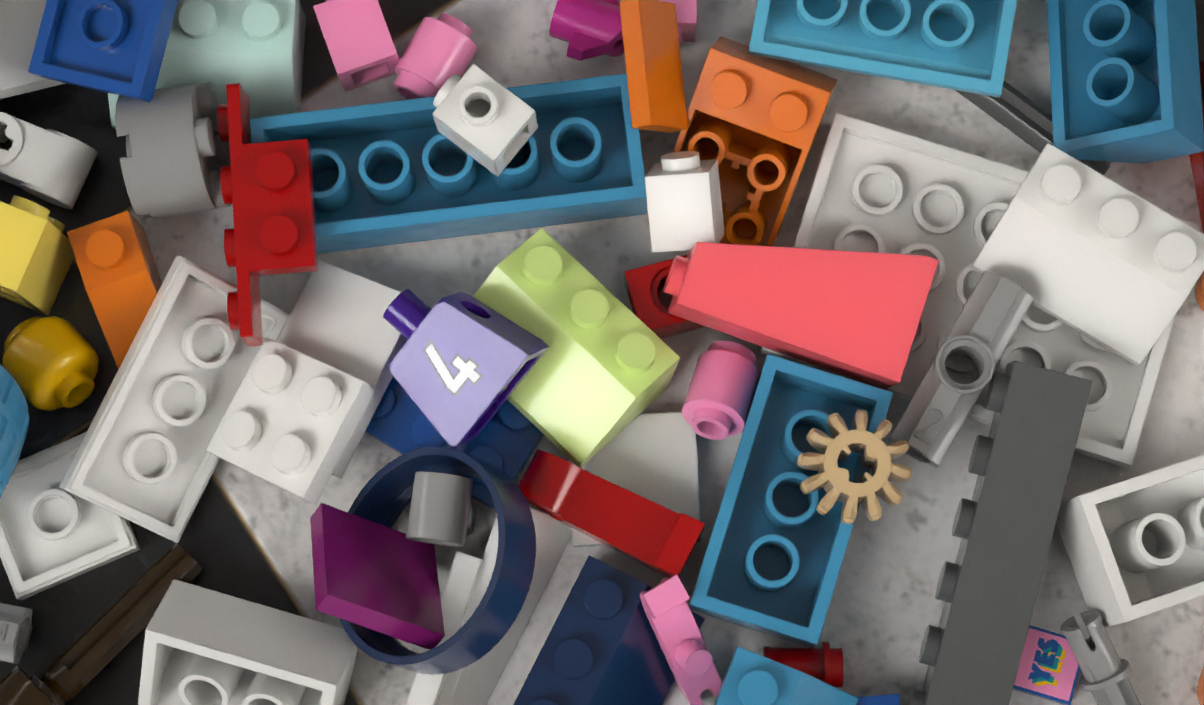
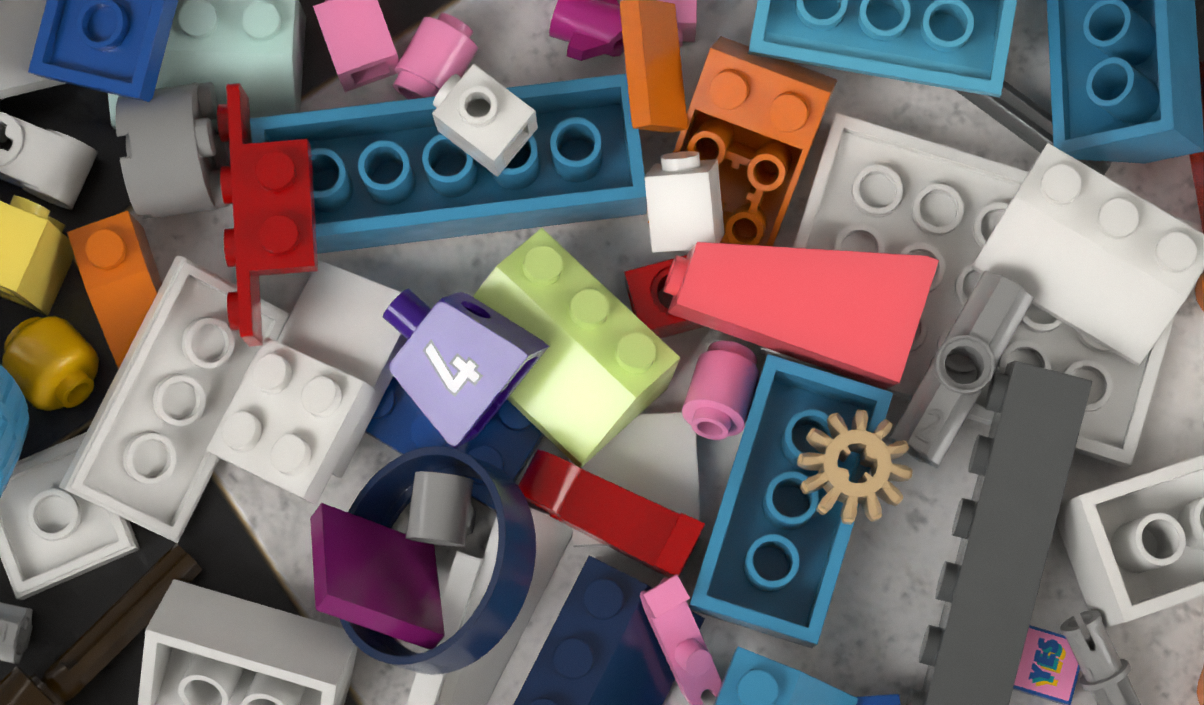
(820, 663): red pin -> none

